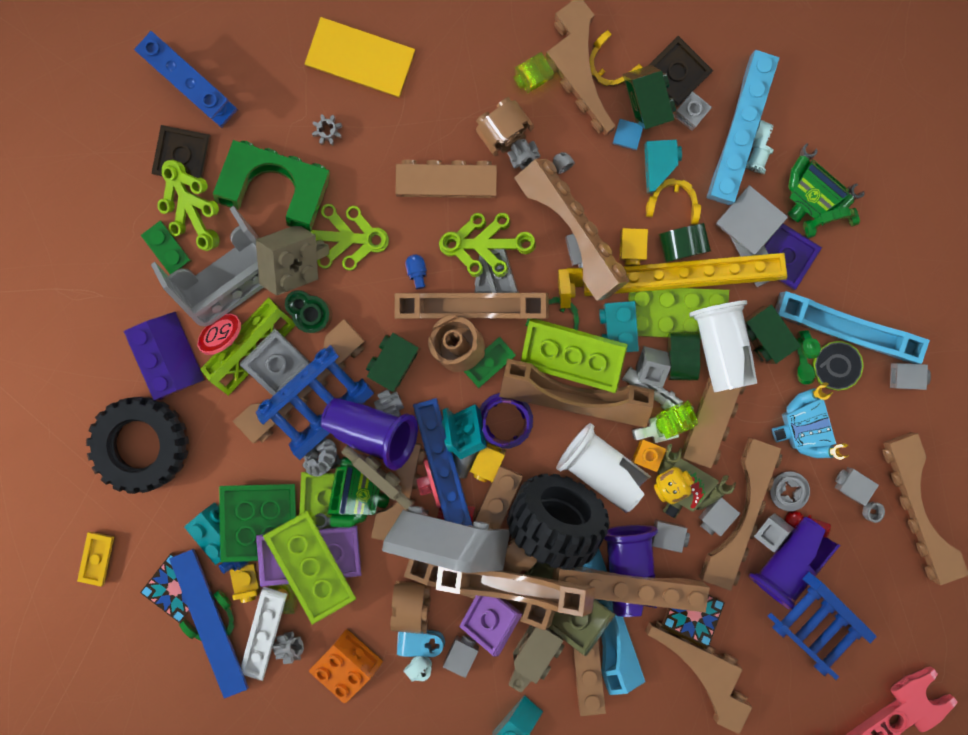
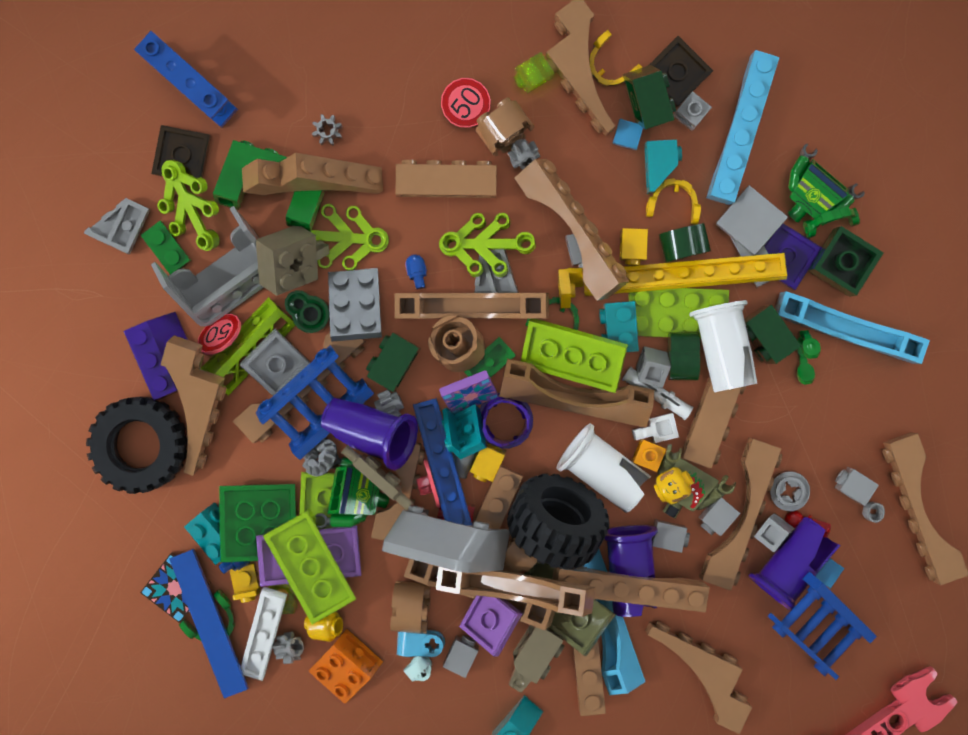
(95, 559): yellow plate -> none
(120, 226): none -> light grey wing
(199, 395): none -> medium nougat arch
(310, 173): none -> medium nougat arch
(325, 629): none -> yellow head
(354, 304): none -> plate
(359, 57): yellow tile -> none
(465, 102): none -> piece
(469, 391): none -> tile
(563, 162): light grey hinge -> none
(676, 419): clear neon green brick -> none
(694, 625): tile -> none
(760, 150): light aqua connector -> none
(809, 425): medium azure torso -> none
(830, 573): none -> dark azure tile
(838, 365): black tile -> none
(845, 261): none -> dark green brick
(909, 376): light grey brick -> none

